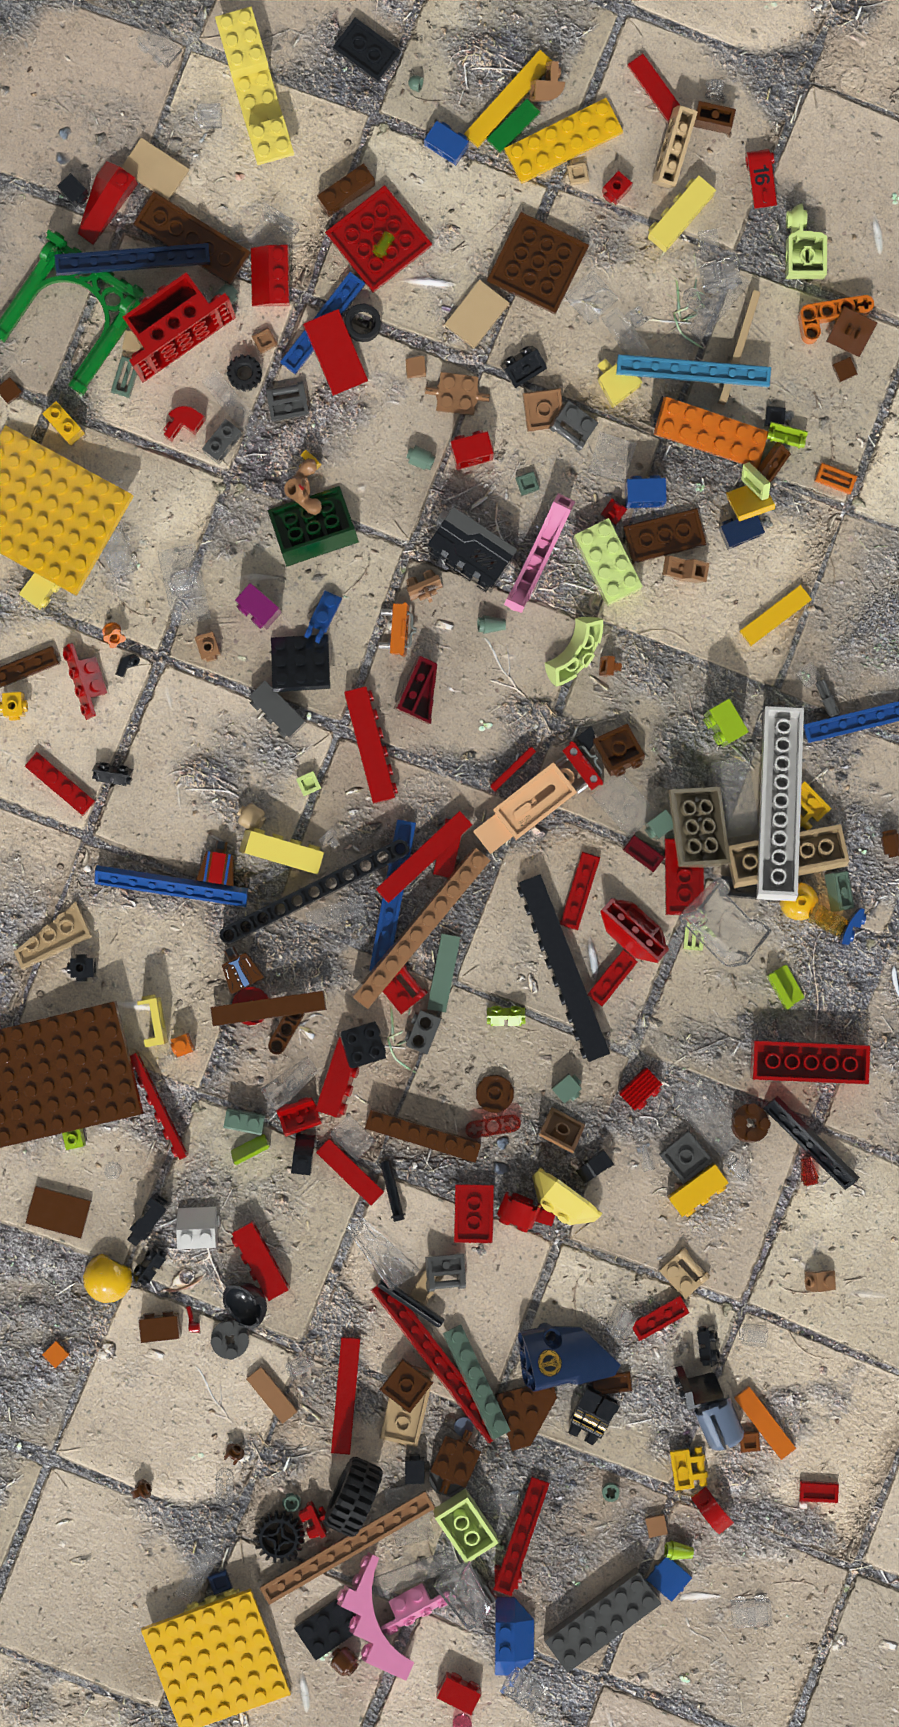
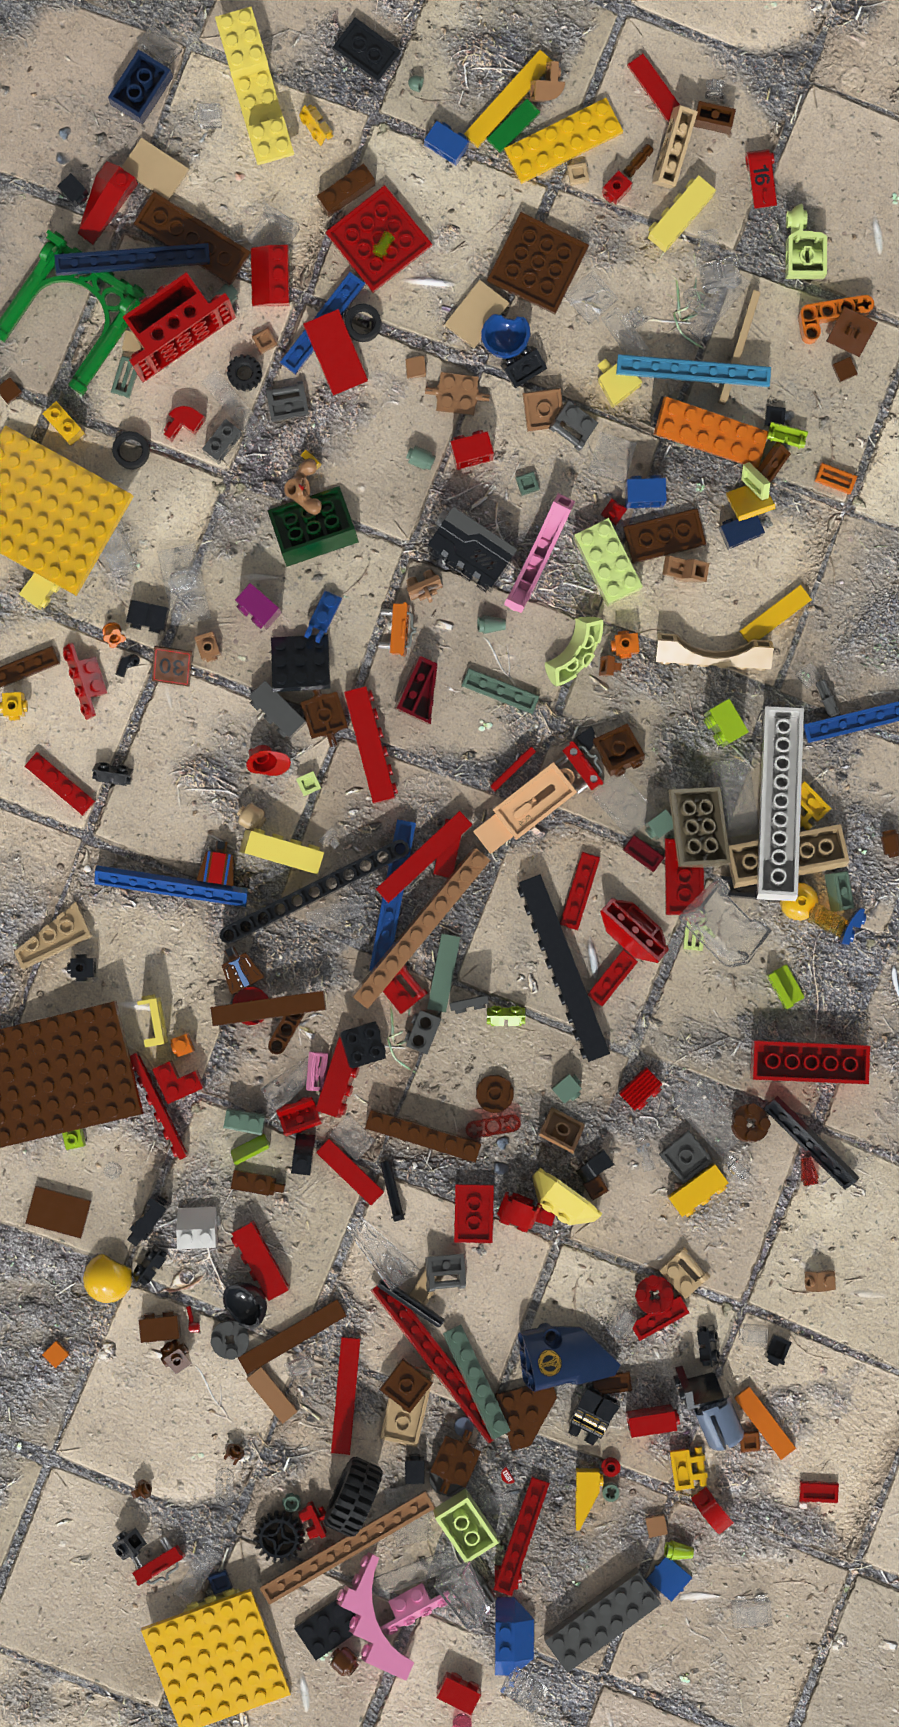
(116, 450): none -> black tyre
(129, 1544): none -> black brick
(140, 87): none -> dark blue brick
(148, 616): none -> black brick
(158, 1565): none -> red piece
(172, 666): none -> reddish brown piece
(175, 1356): none -> reddish brown brick
(176, 1087): none -> red brick
(256, 1183): none -> reddish brown hinge
(267, 762): none -> red piece
(292, 1336): none -> reddish brown tile
(315, 1072): none -> bright pink tile
(320, 131): none -> yellow hinge
(324, 715): none -> reddish brown plate
(476, 1002): none -> dark grey plate
(500, 691): none -> sand green tile
(505, 336): none -> blue cylinder
(509, 1474): none -> tile
(586, 1491): none -> yellow slope
(595, 1187): none -> reddish brown tile
(610, 1460): none -> red plate
(631, 641): none -> orange brick
(638, 160): none -> reddish brown axle
(652, 1420): none -> red brick
(666, 1294): none -> red plate
(754, 654): none -> tan arch
(777, 1350): none -> black bracket

